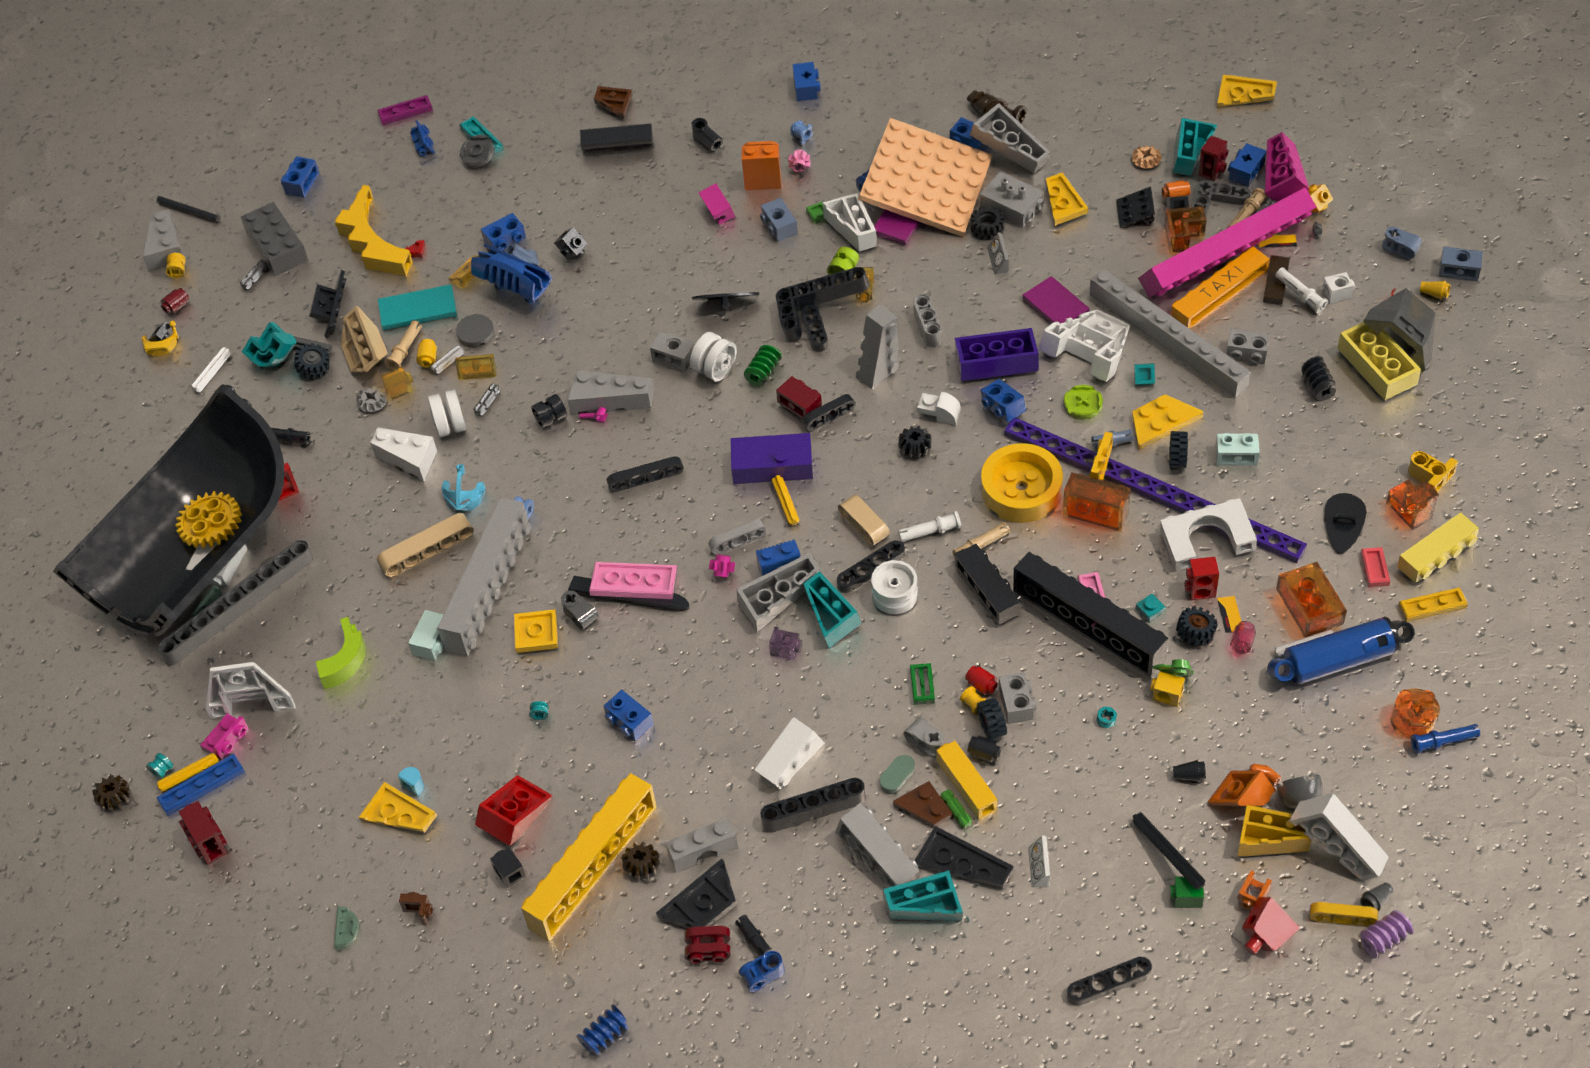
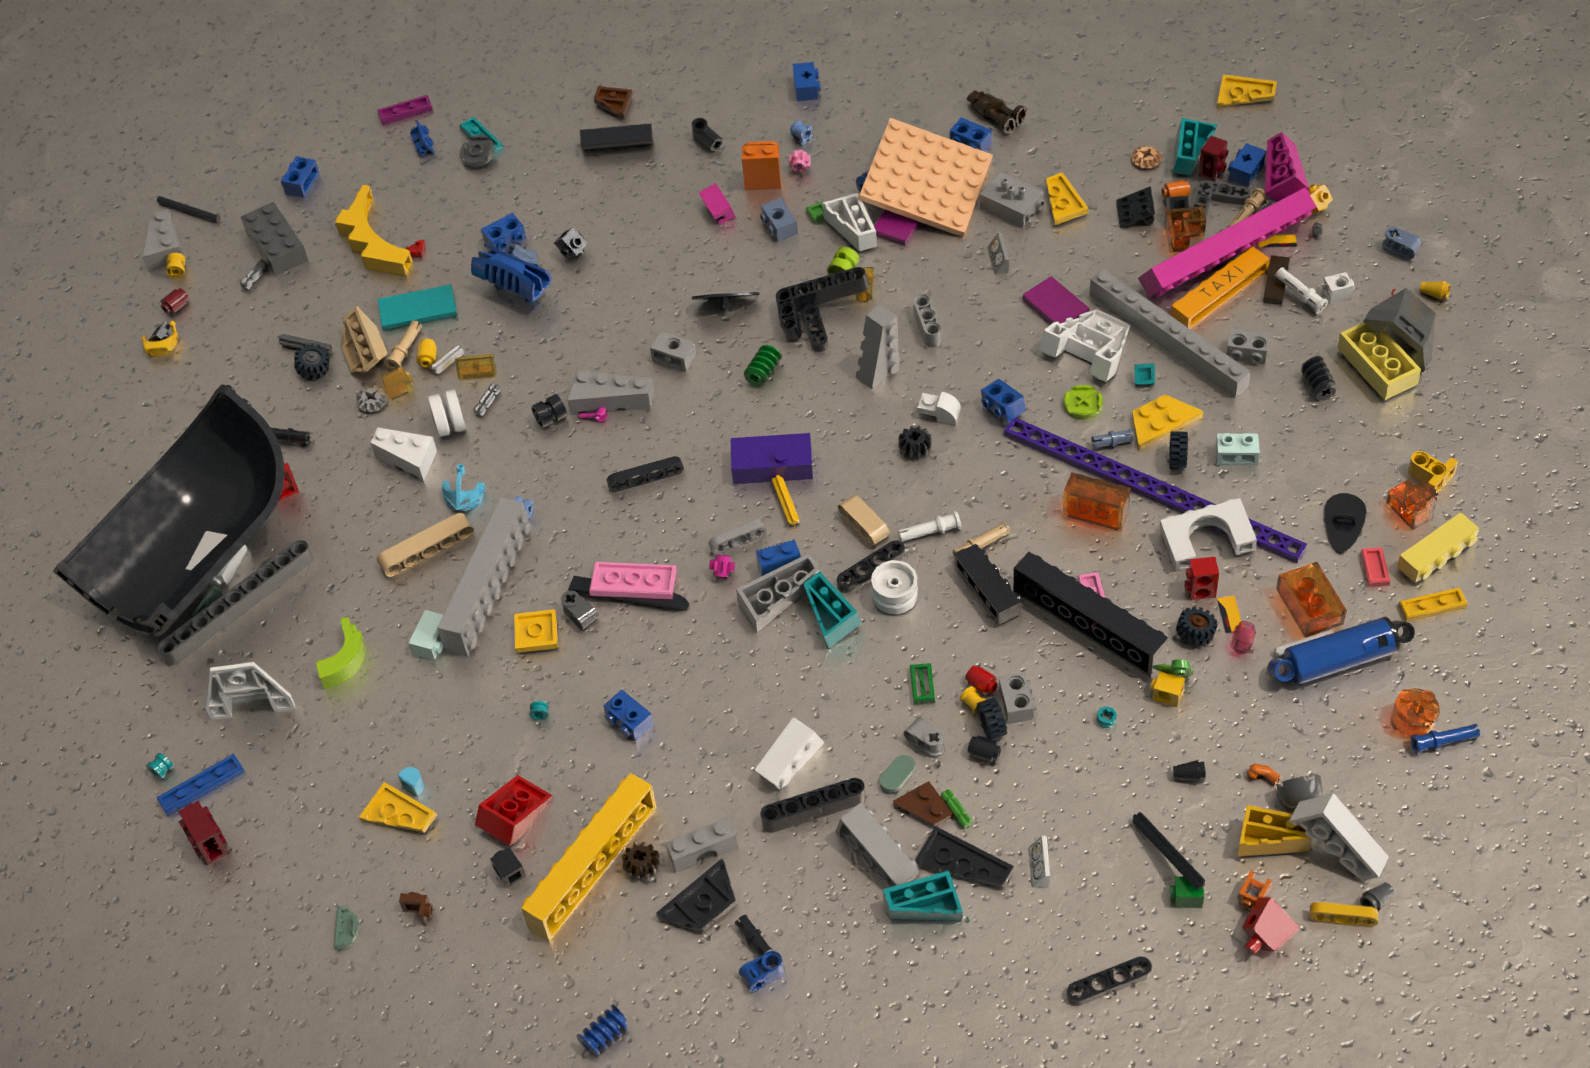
(111, 793): dark brown gear -> none
(187, 772): yellow axle -> none
(208, 520): yellow gear -> none
(210, 370): white axle -> none
(225, 736): dark pink bracket -> none
(270, 347): teal brick -> none
(325, 303): black bracket -> none
(463, 274): clear yellow slope -> none
(475, 330): dark grey tile -> none
(707, 944): dark red brick -> none
(713, 356): white wheel -> none
(785, 644): clear purple brick -> none
(798, 397): dark red brick -> none
(836, 409): black beam -> none
(966, 780): yellow brick -> none
(983, 215): black tyre -> none
(996, 354): dark purple brick -> none
(1008, 137): light grey wedge -> none
(1016, 466): yellow brick -> none
(1101, 459): yellow wing -> none
(1150, 607): teal plate -> none
(1243, 789): orange slope -> none
(1385, 932): lavender piece -> none
(1460, 263): sand blue brick -> none

